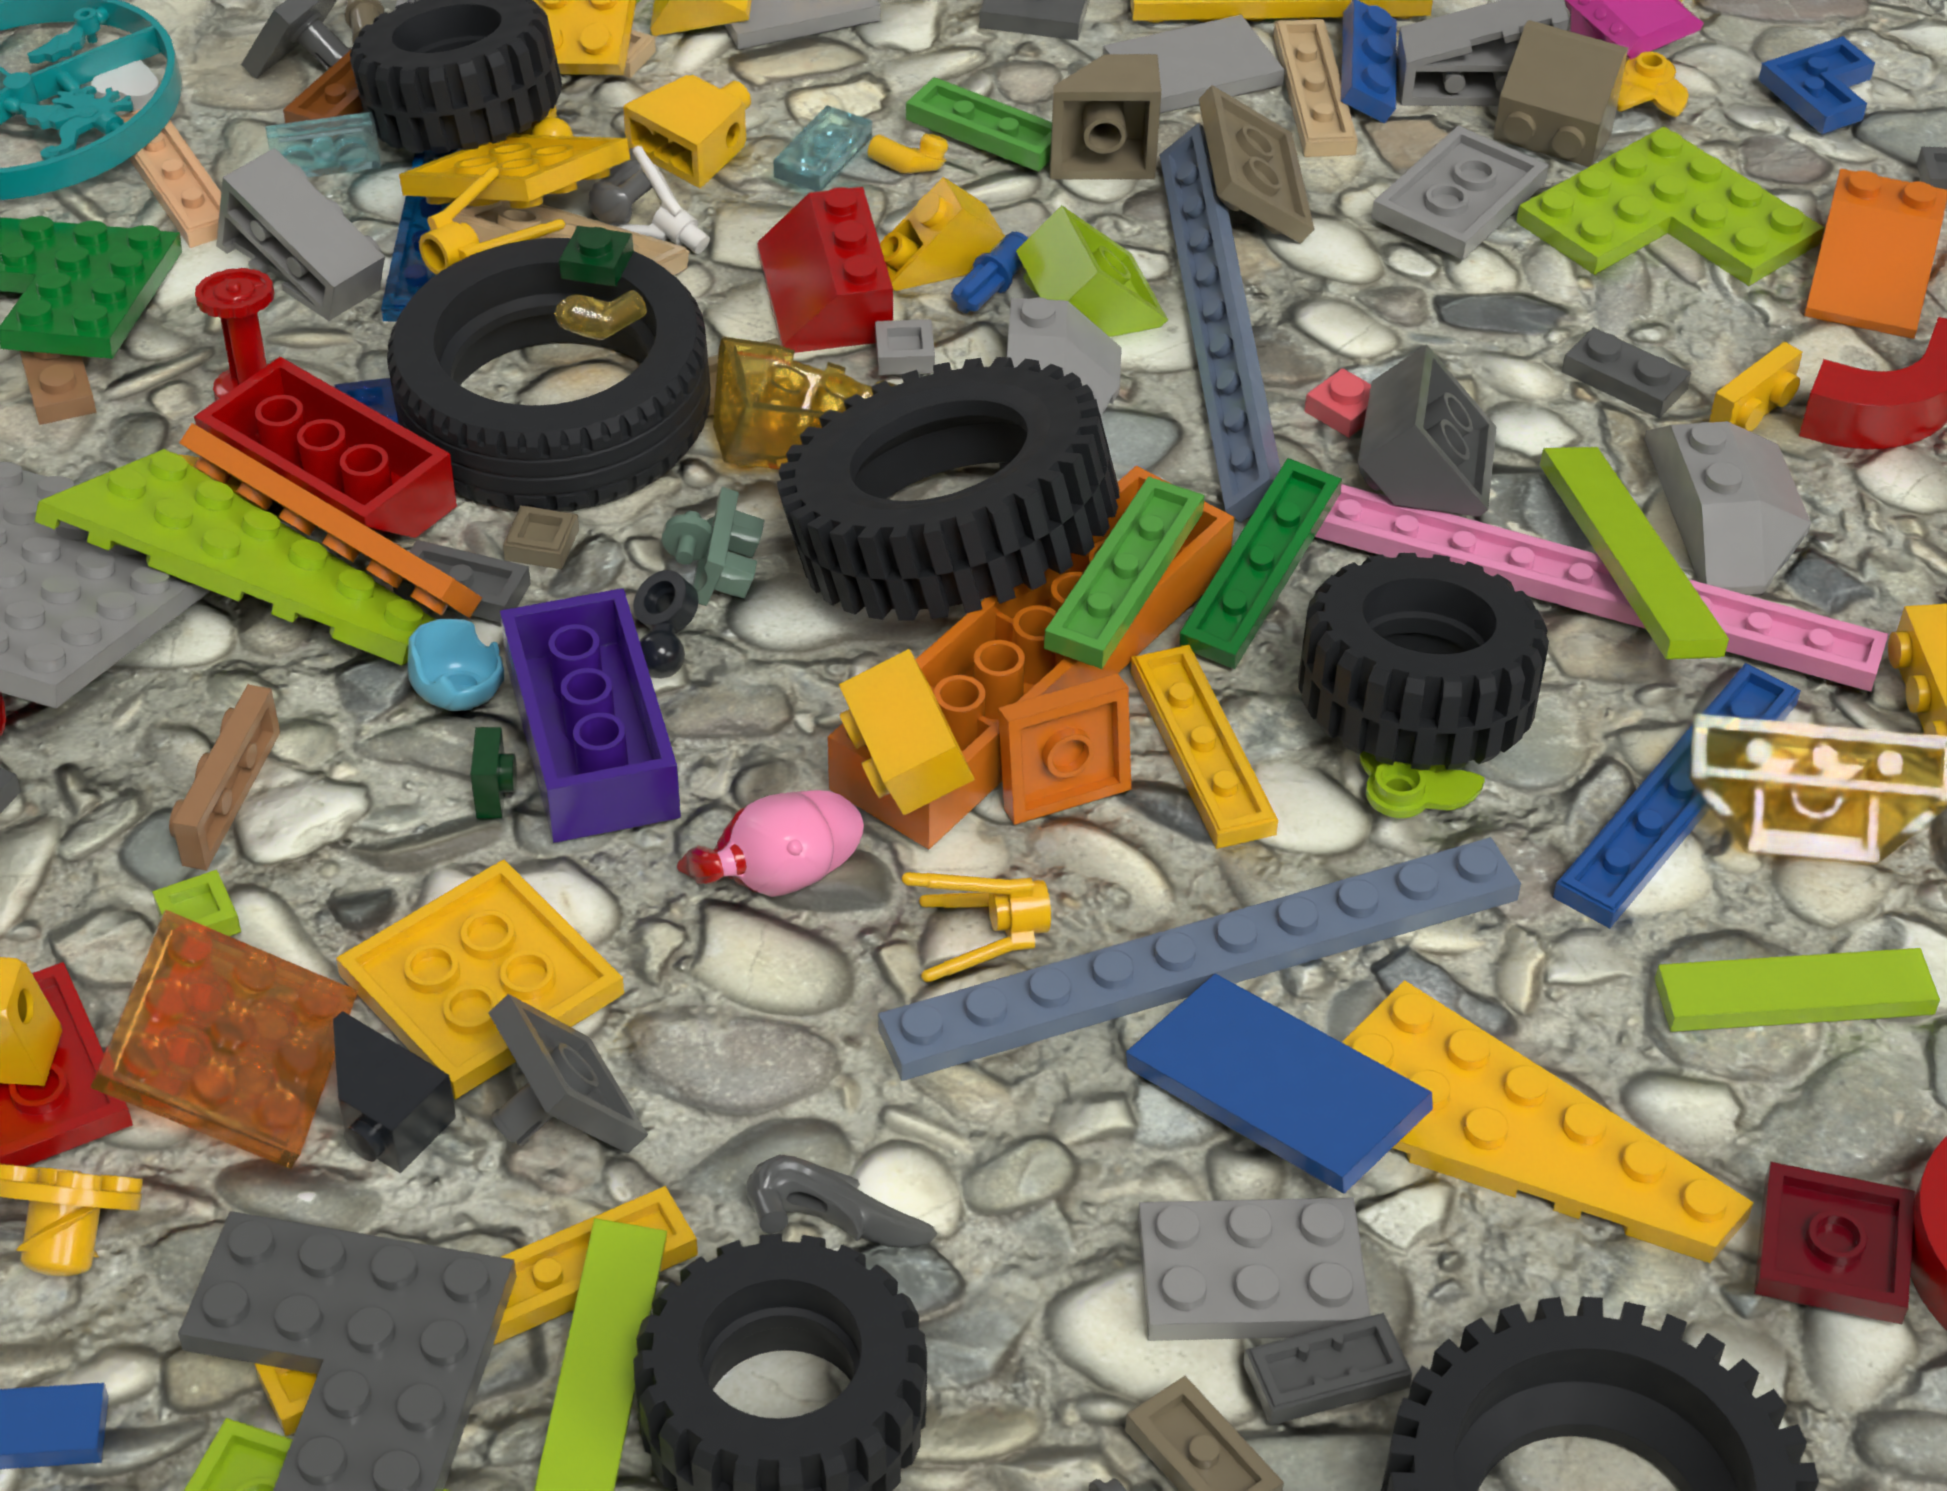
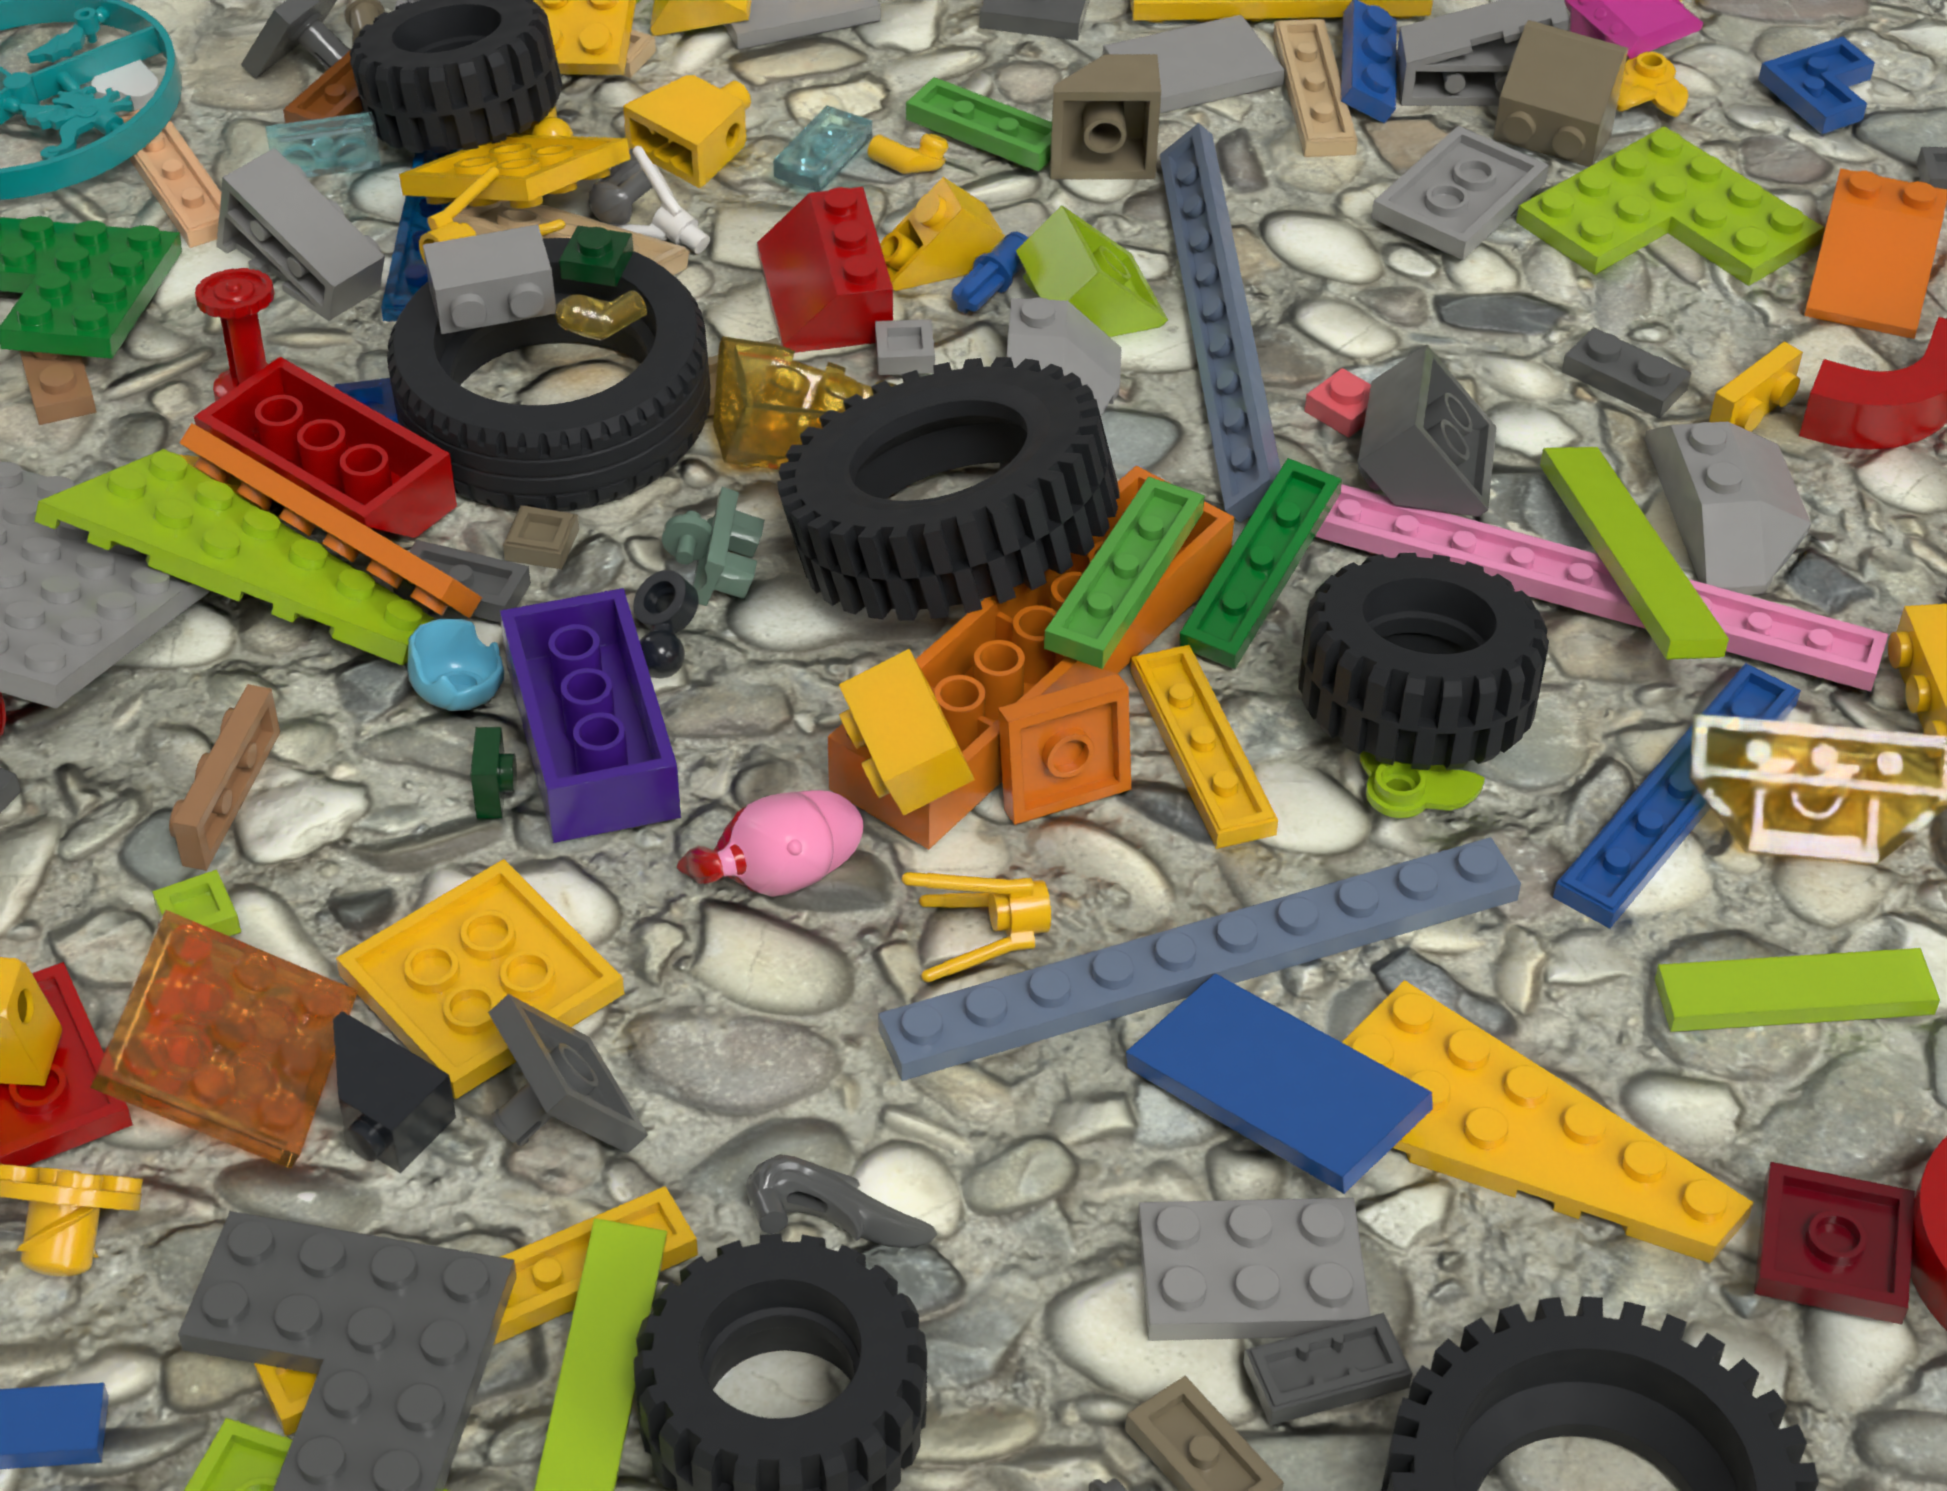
(490, 279): none -> light grey brick
(1255, 165): dark tan plate -> none

